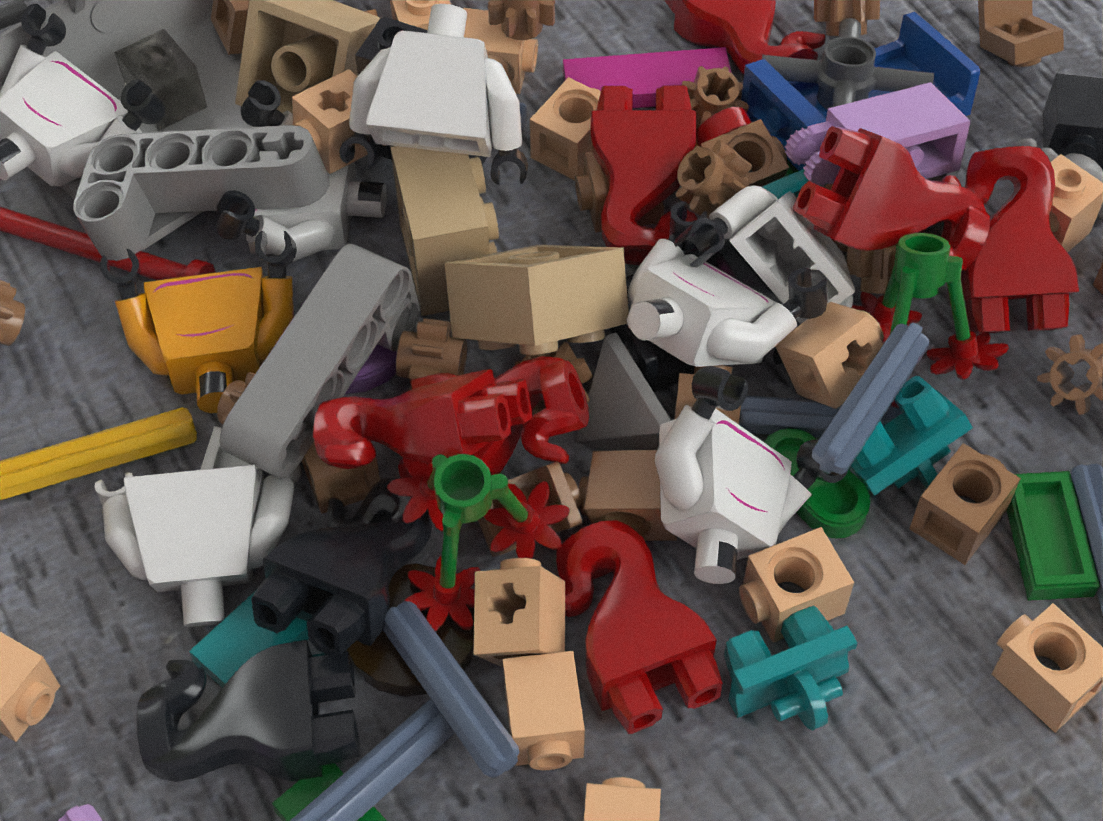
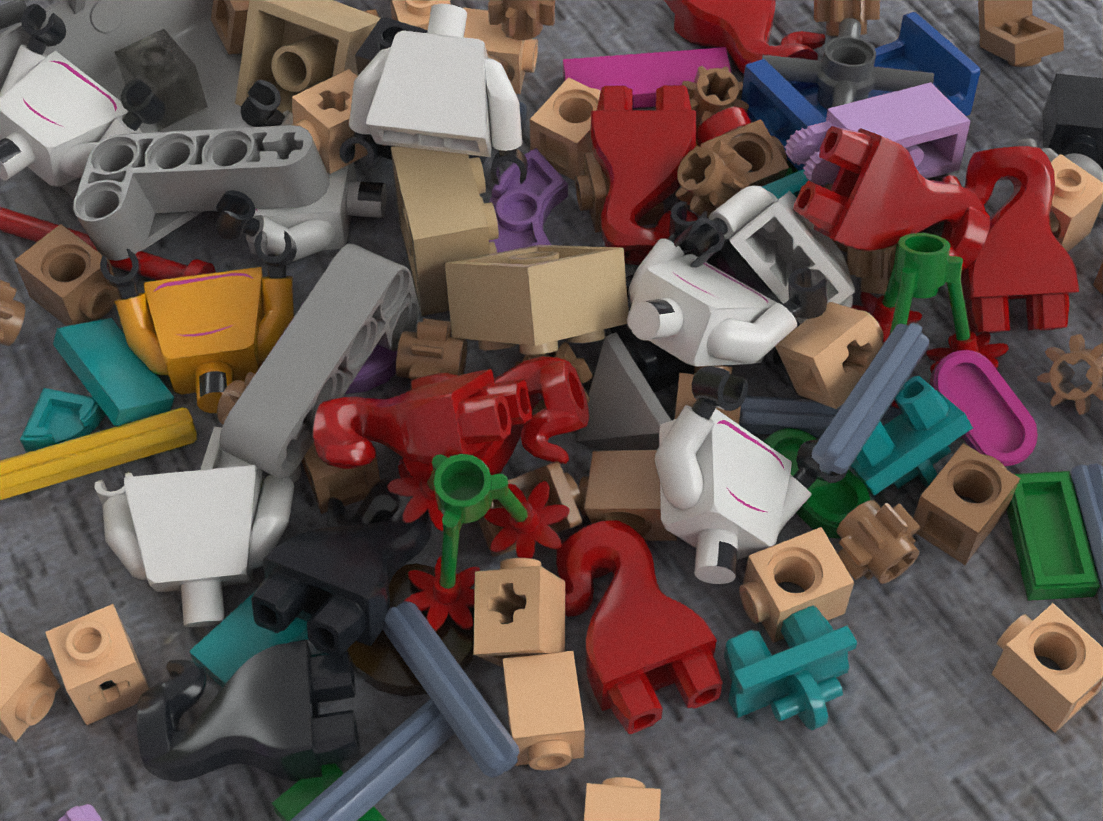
(60, 418): none -> teal tile
(67, 278): none -> medium nougat brick
(95, 652): none -> light nougat brick
(112, 371): none -> teal tile
(526, 206): none -> medium lavender tile
(878, 541): none -> medium nougat gear
(997, 416): none -> dark pink tile

